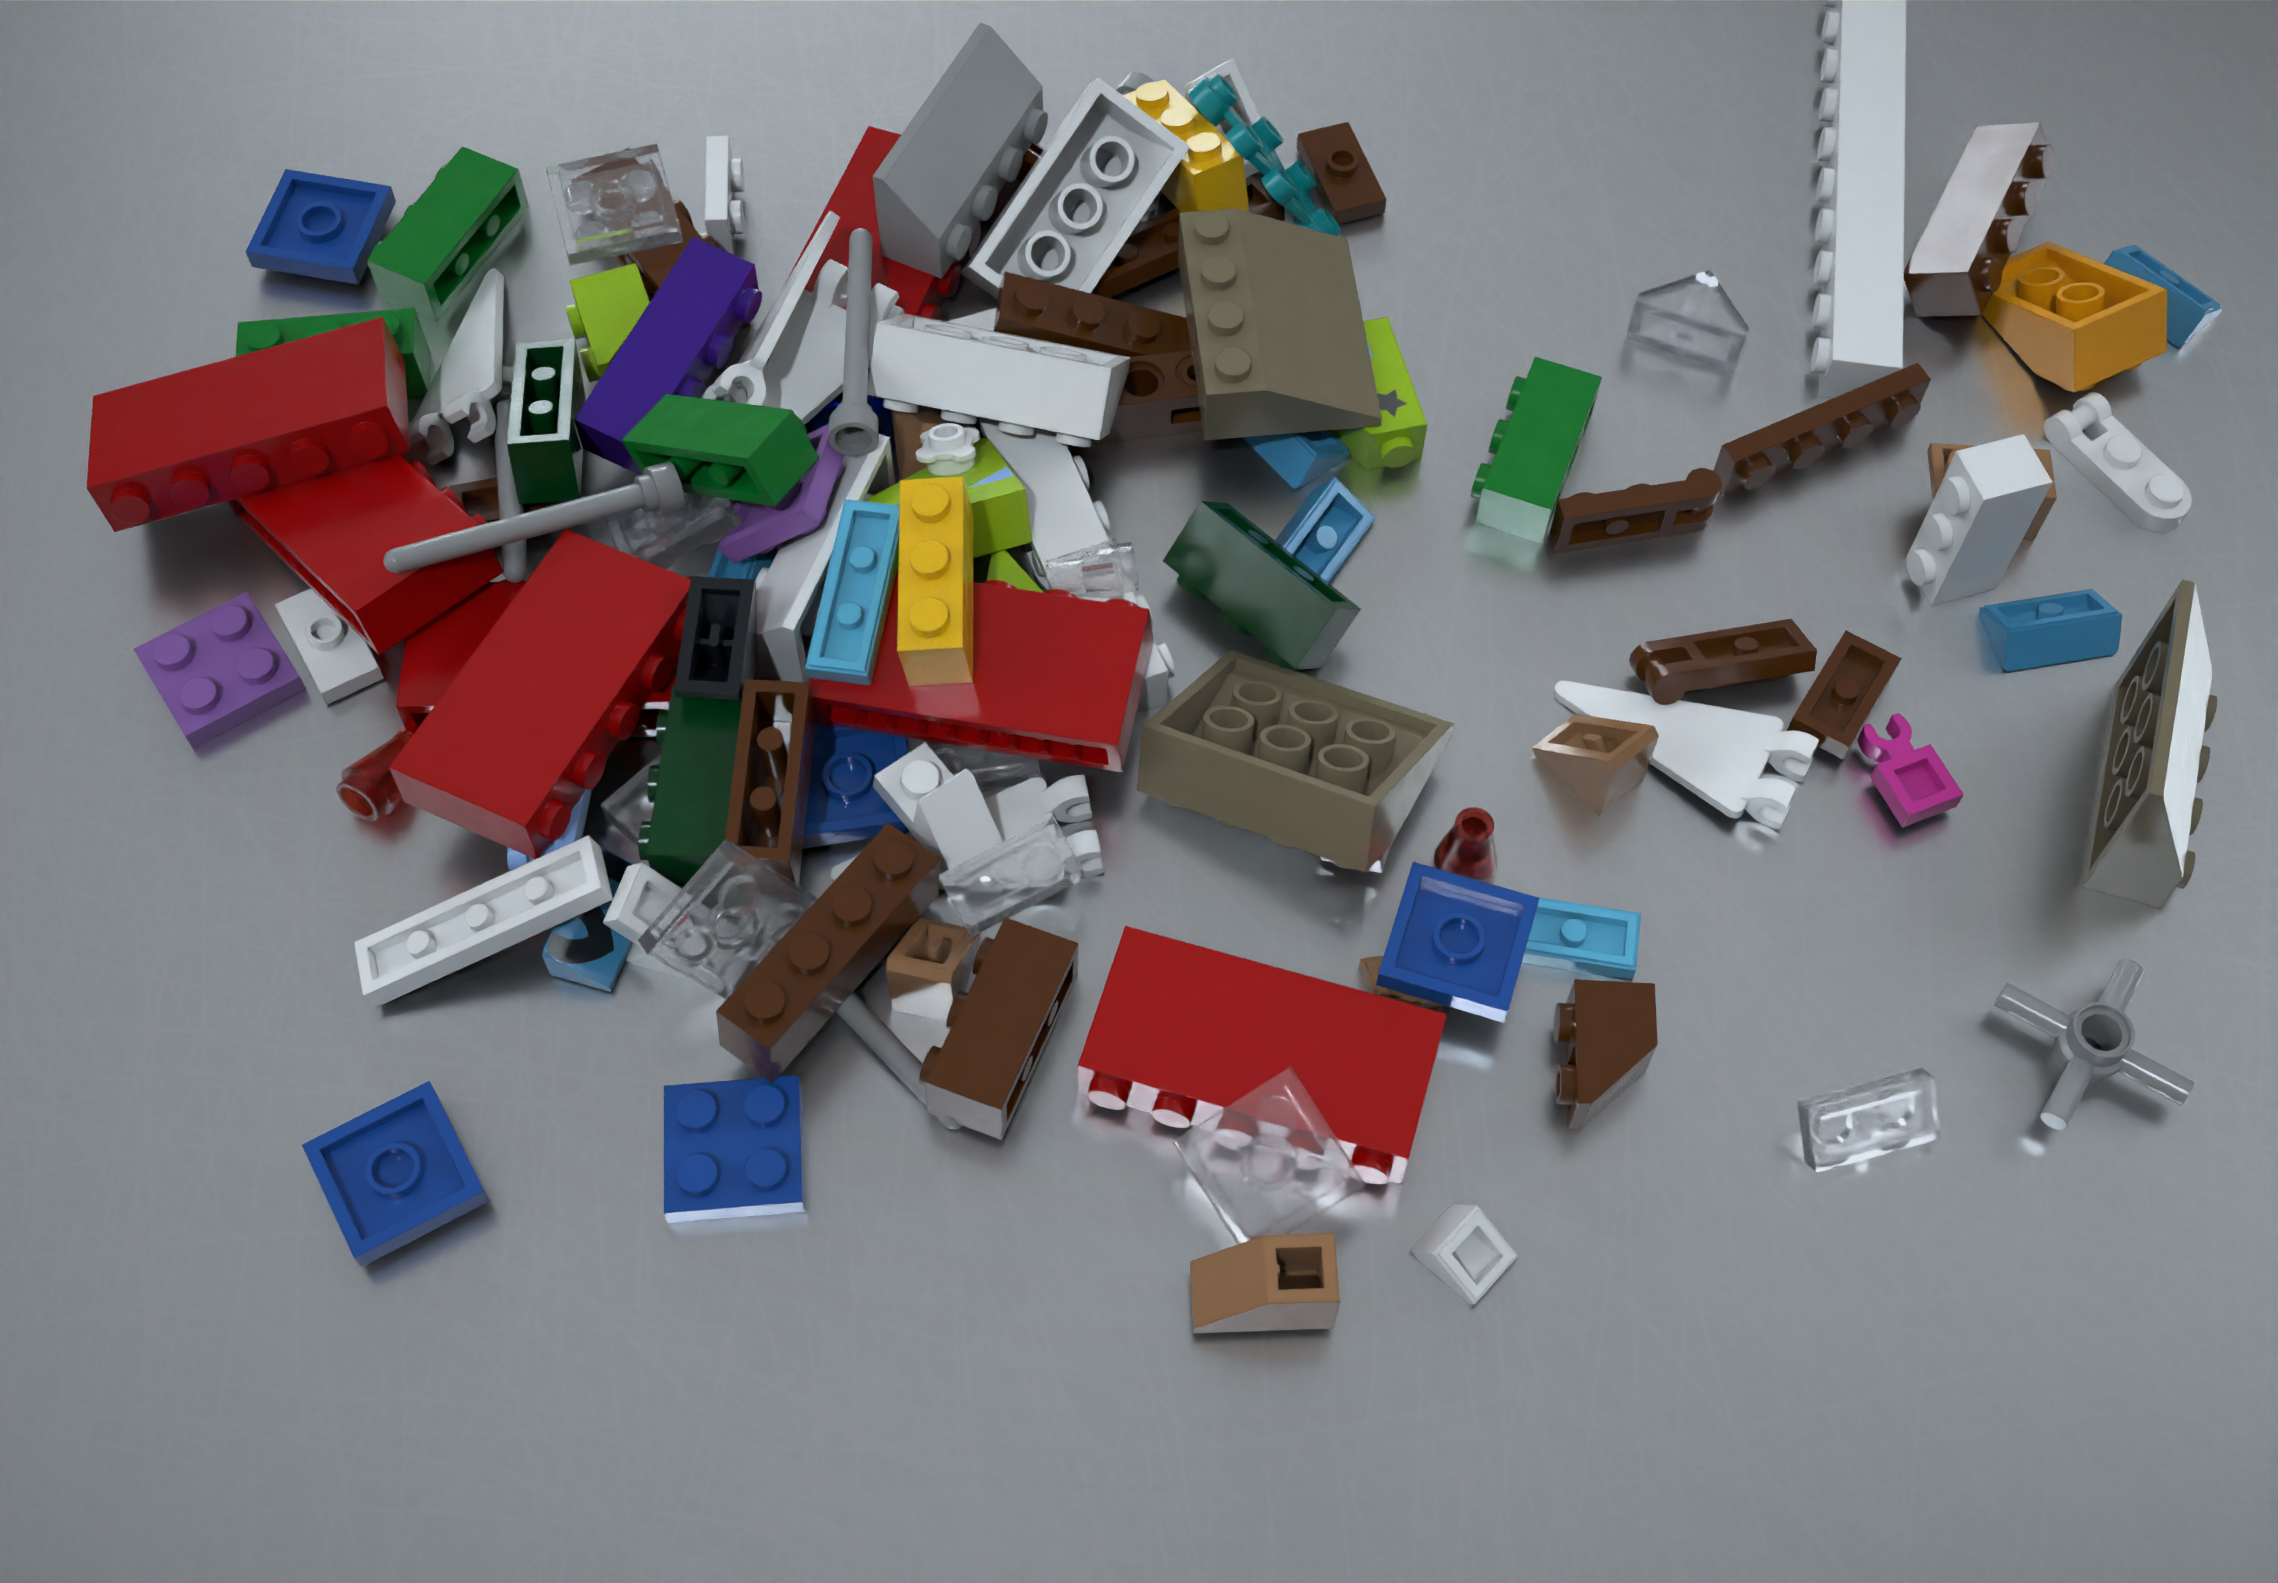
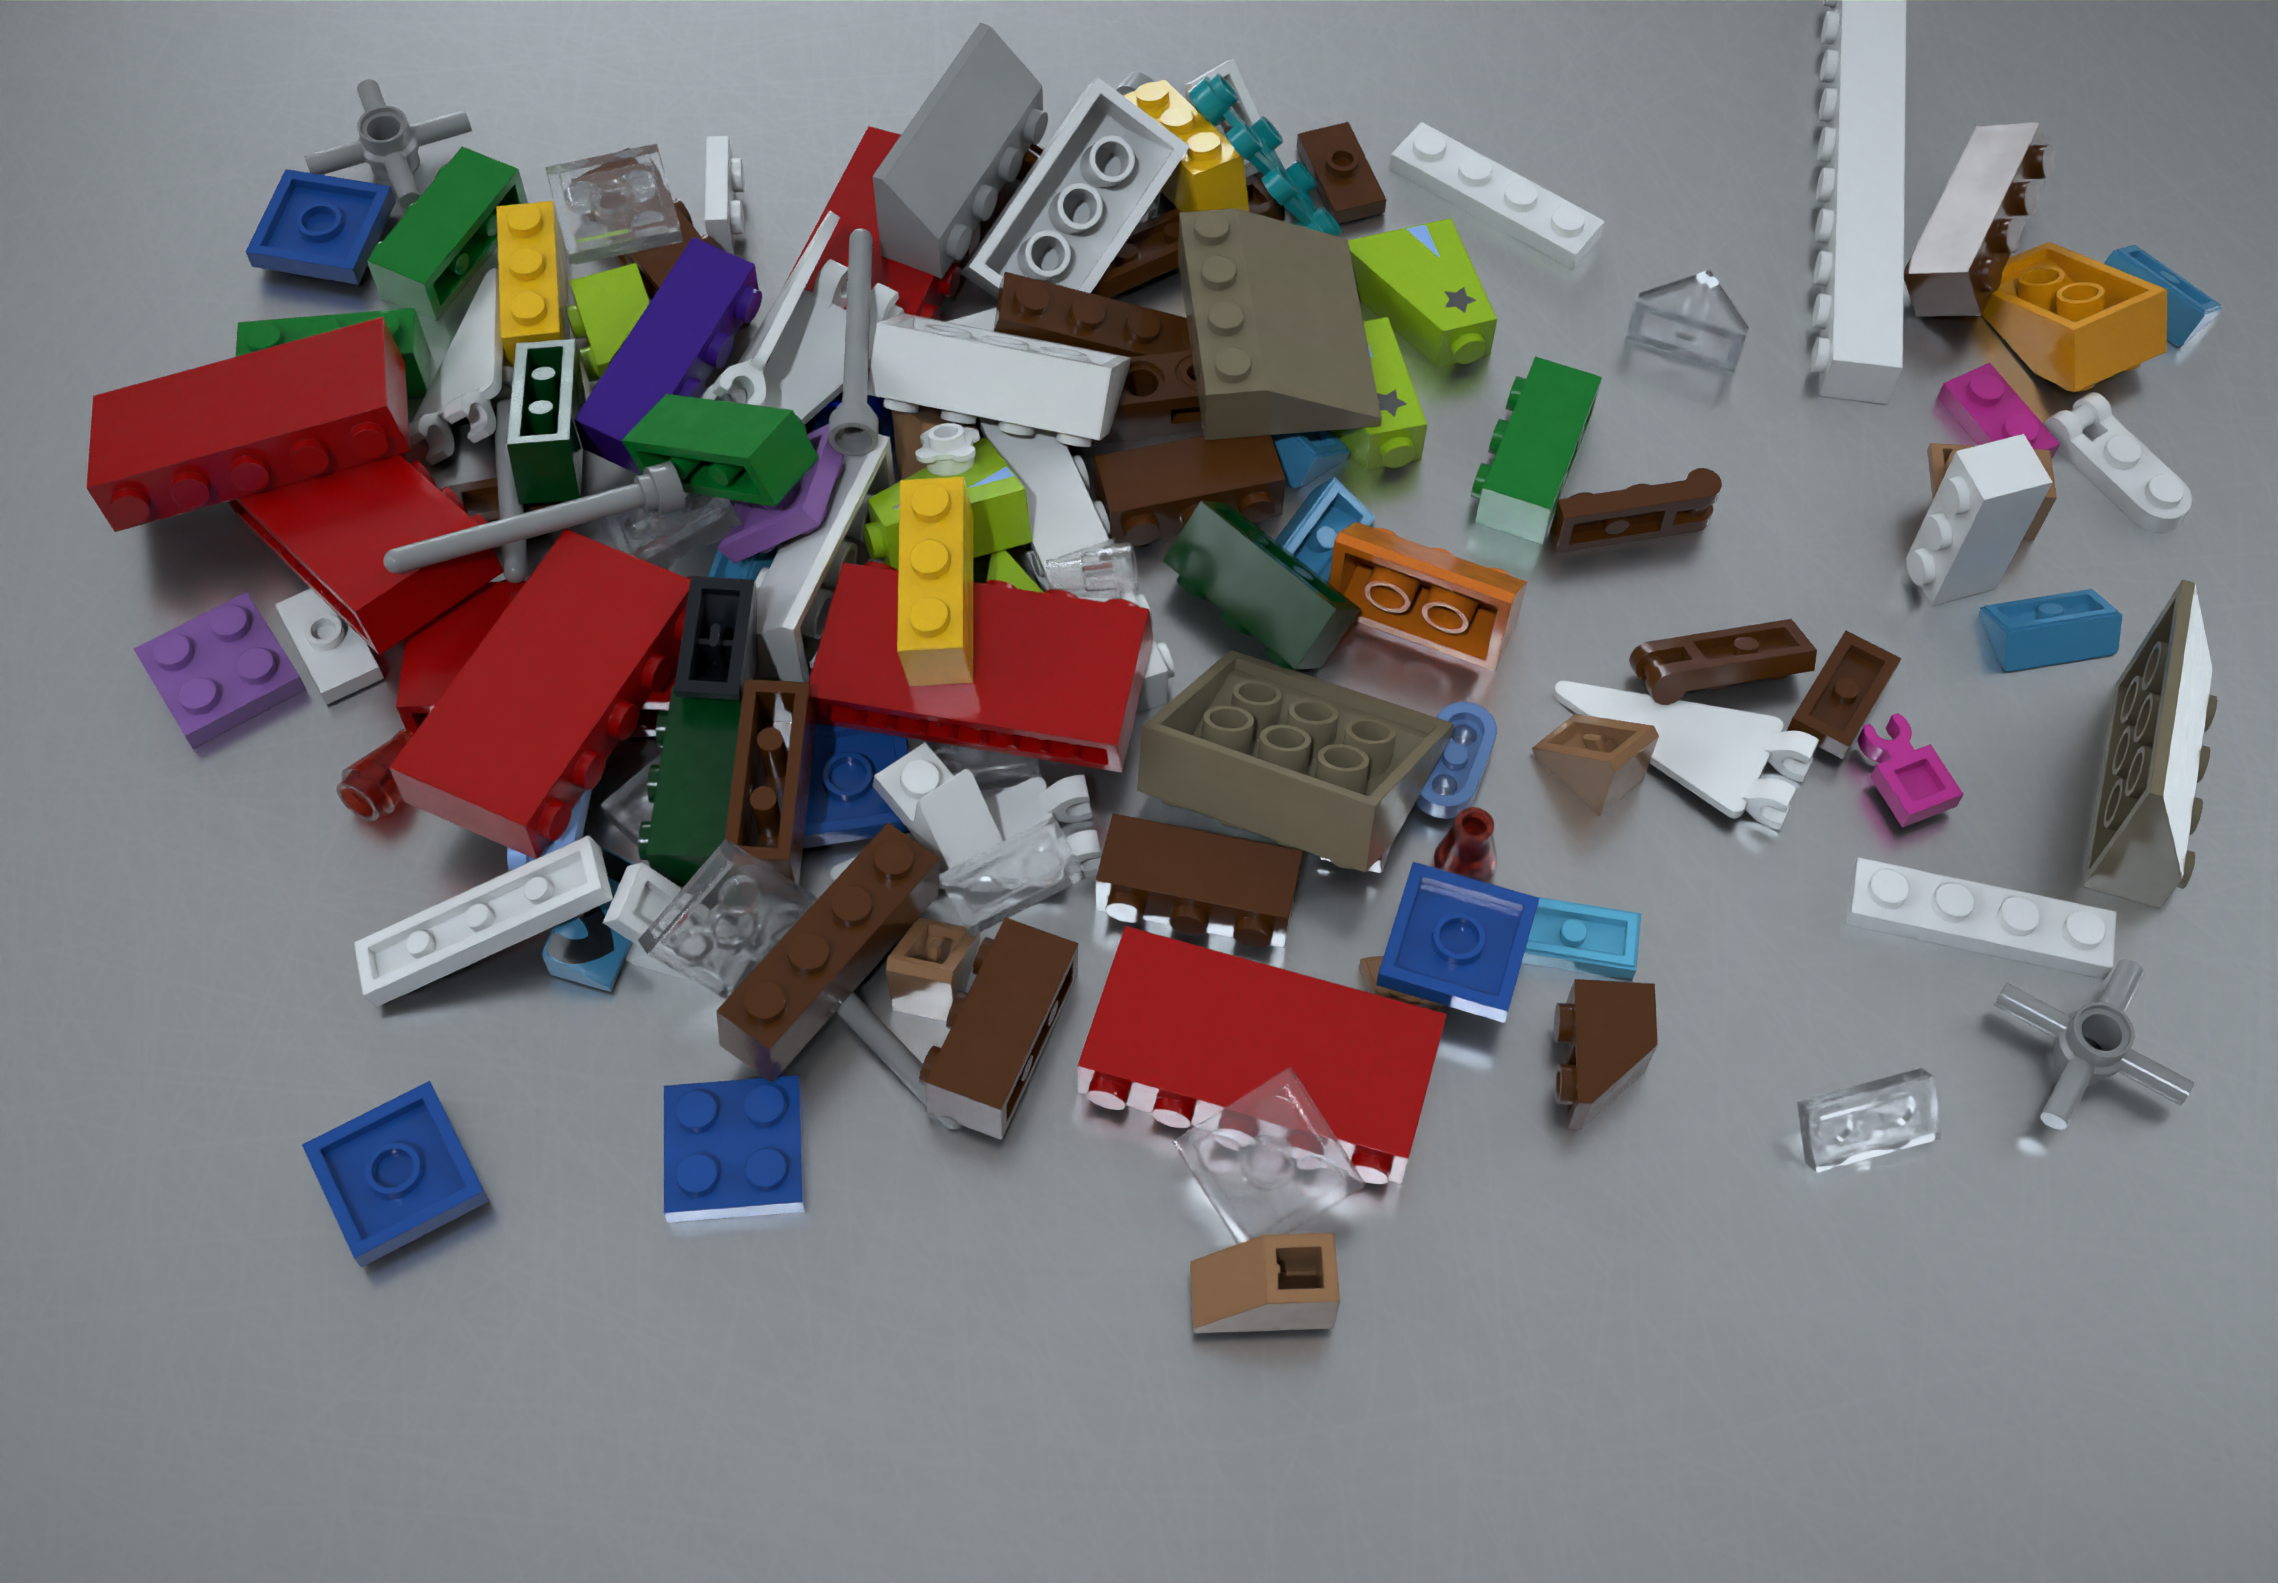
(388, 143): none -> light grey bar
(531, 275): none -> yellow brick
(856, 594): medium azure tile -> none
(1159, 486): none -> reddish brown brick
(1198, 881): none -> reddish brown brick
(1426, 291): none -> lime slope
(1427, 594): none -> orange slope
(1460, 766): none -> medium blue plate
(1465, 1251): white slope -> none
(1497, 195): none -> white plate
(1821, 429): reddish brown plate -> none
(1981, 918): none -> white plate
(1993, 410): none -> dark pink plate

